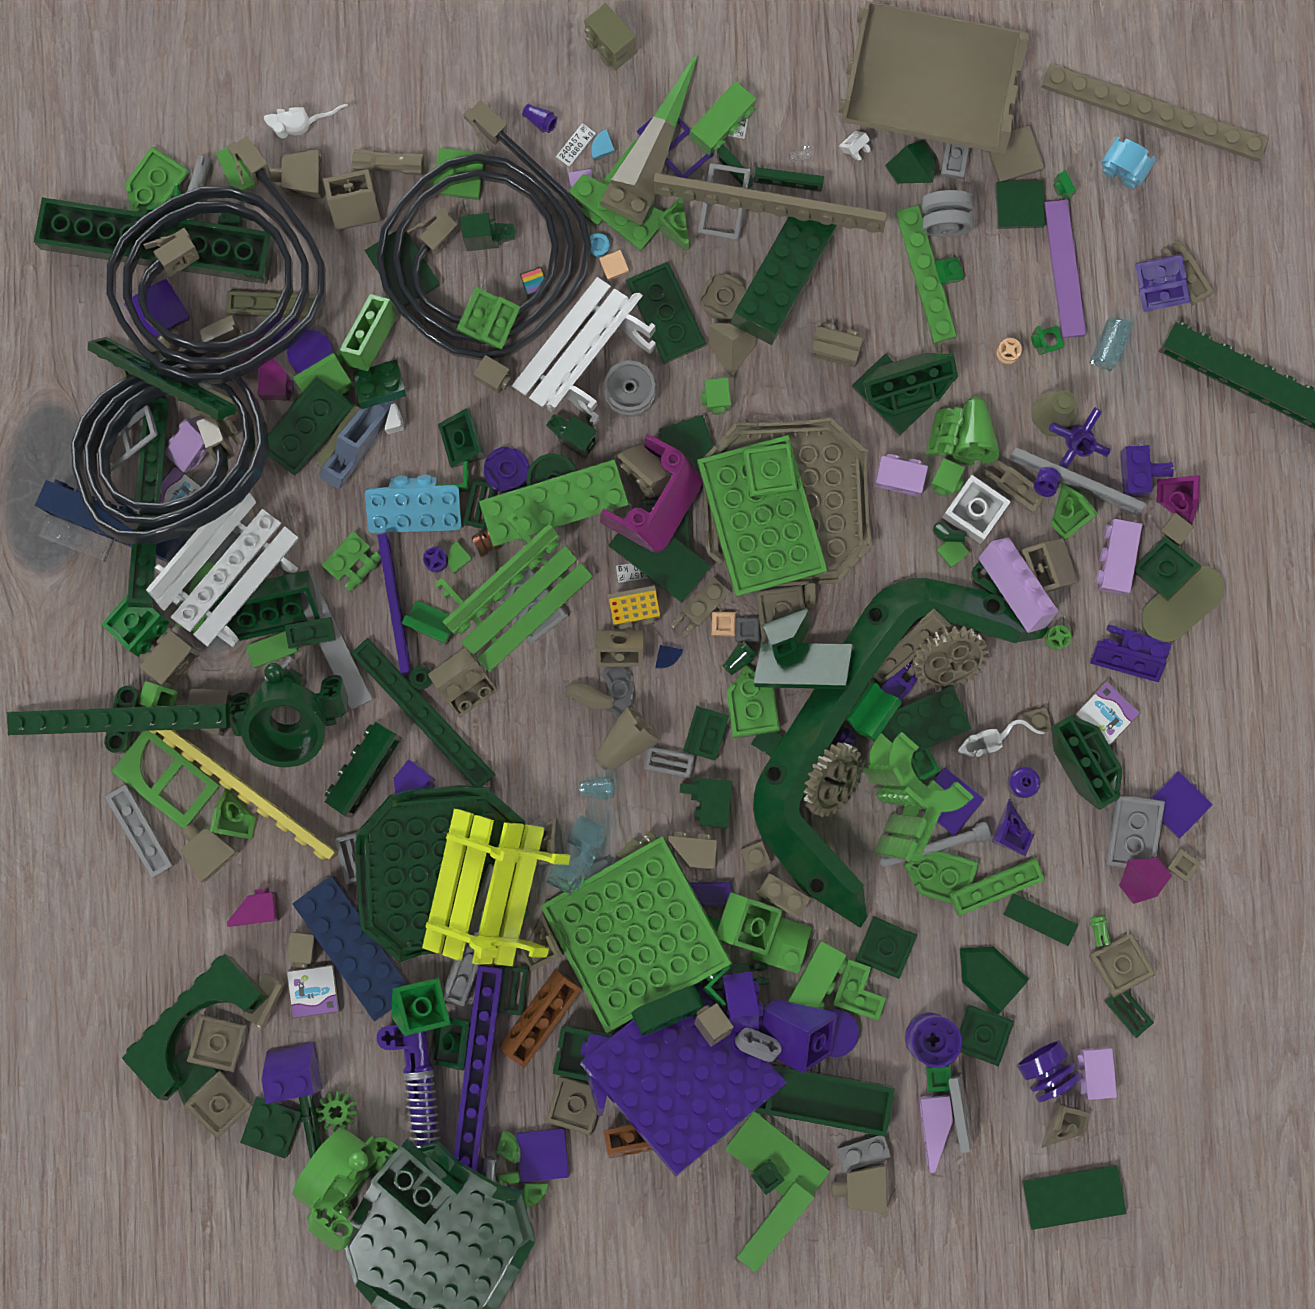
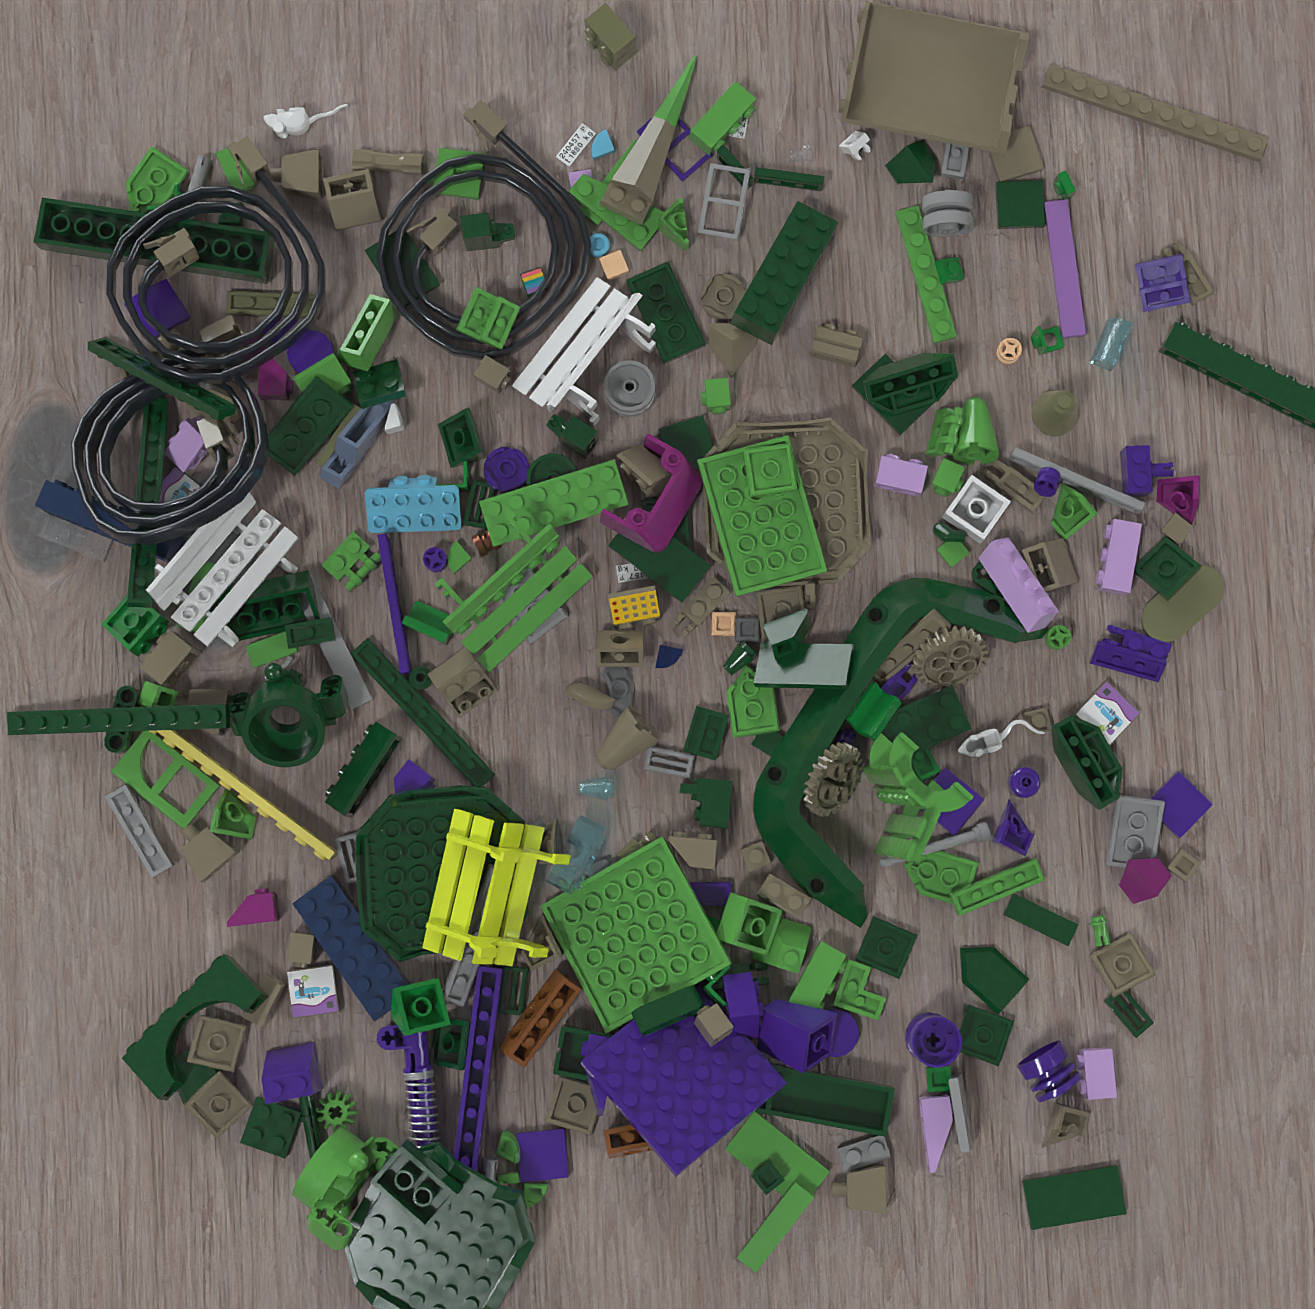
(130, 451): light grey window -> none
(541, 118): dark purple cone -> none
(758, 1044): light grey beam -> none
(771, 203): dark tan plate -> none
(1073, 439): dark purple bar -> none
(1127, 162): medium azure brick -> none

